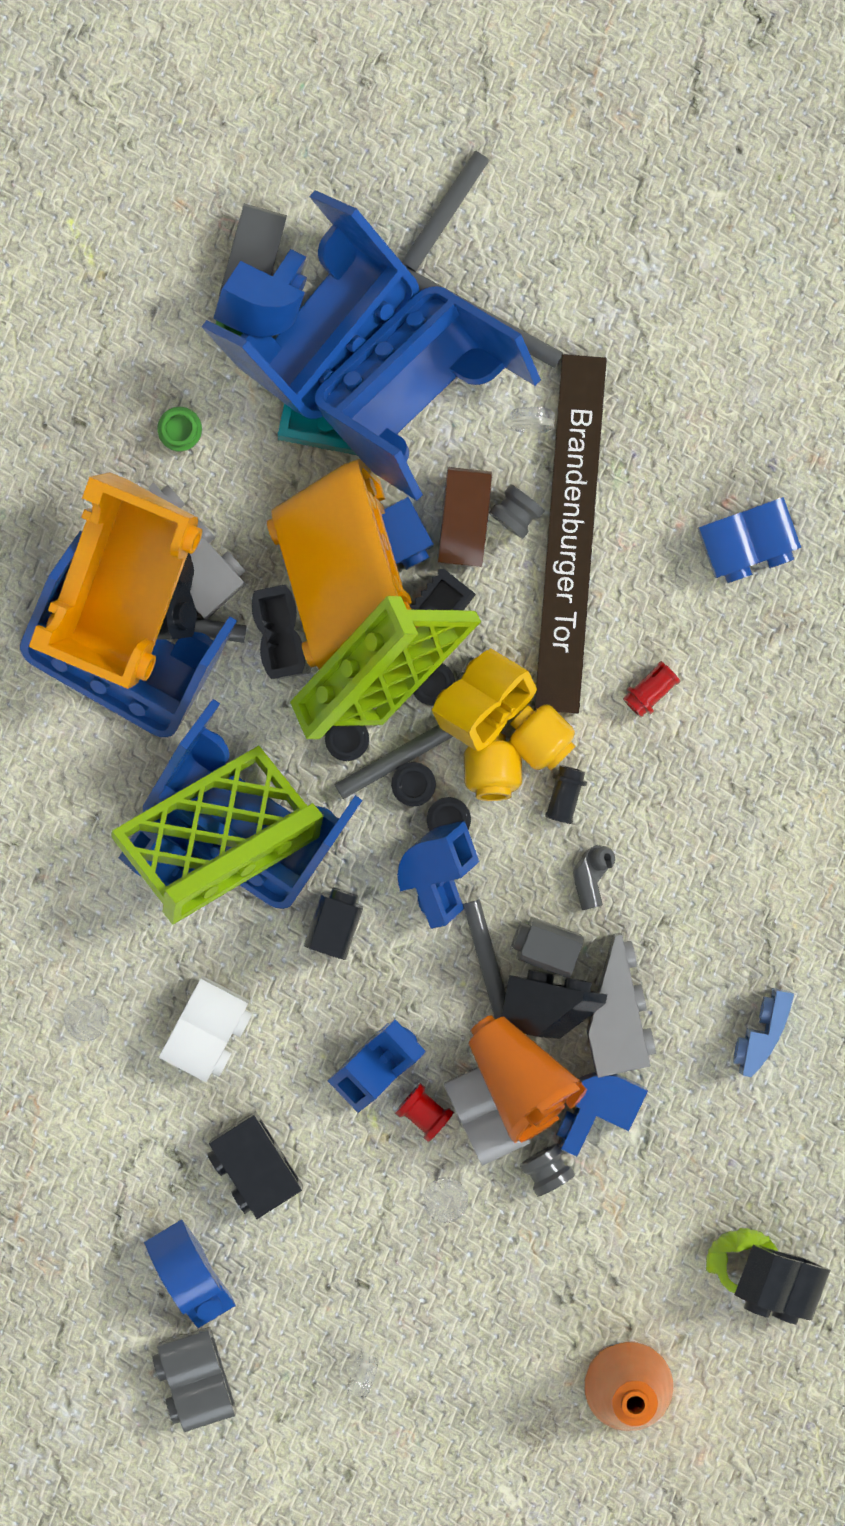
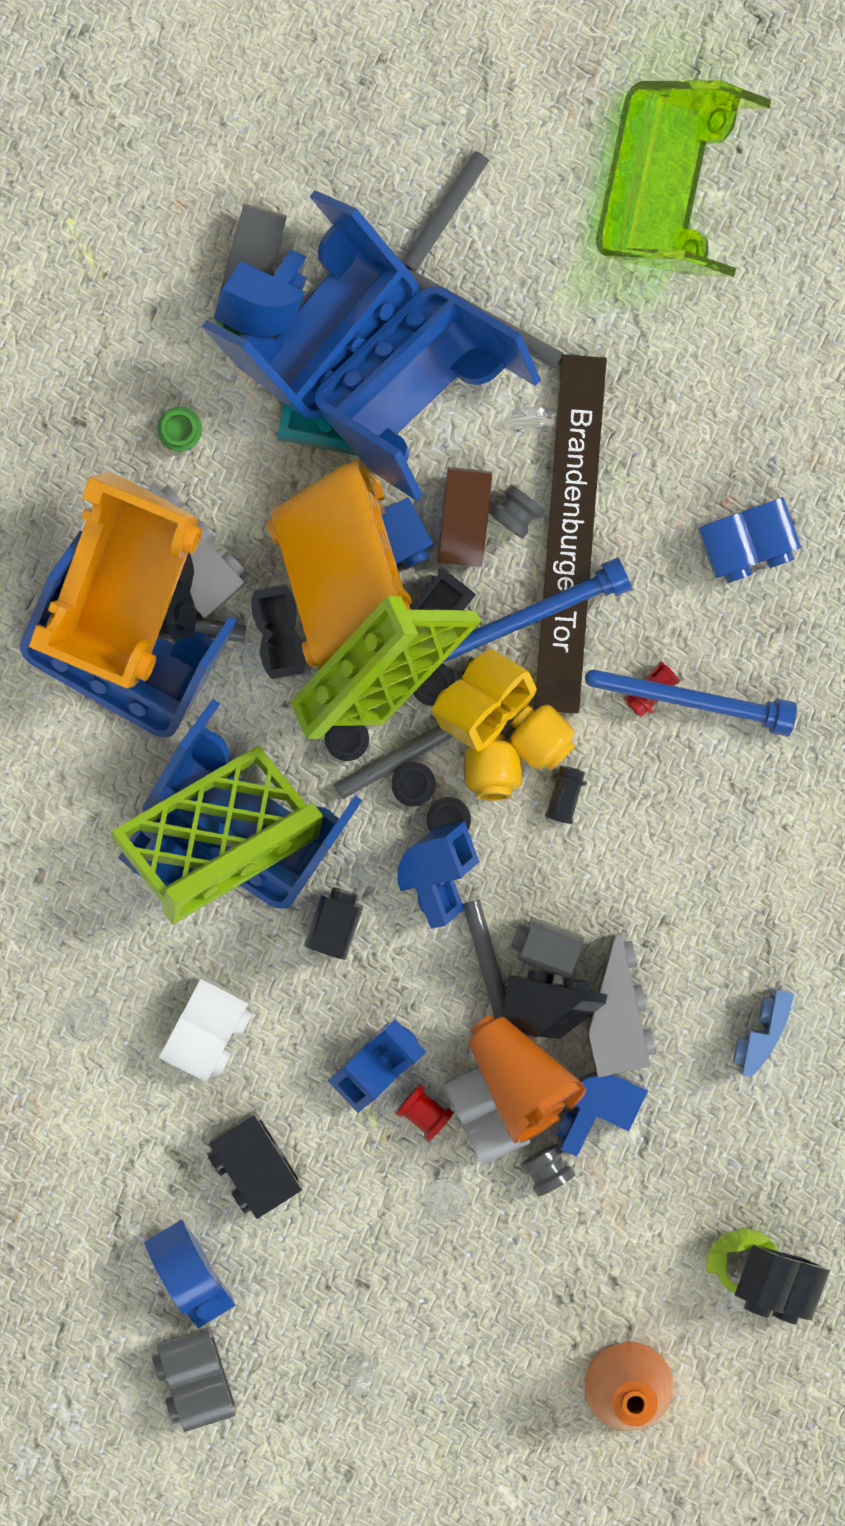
(589, 872): dark grey arm -> none
(608, 580): none -> blue piece
(659, 170): none -> clear neon green windscreen
(776, 715): none -> blue piece

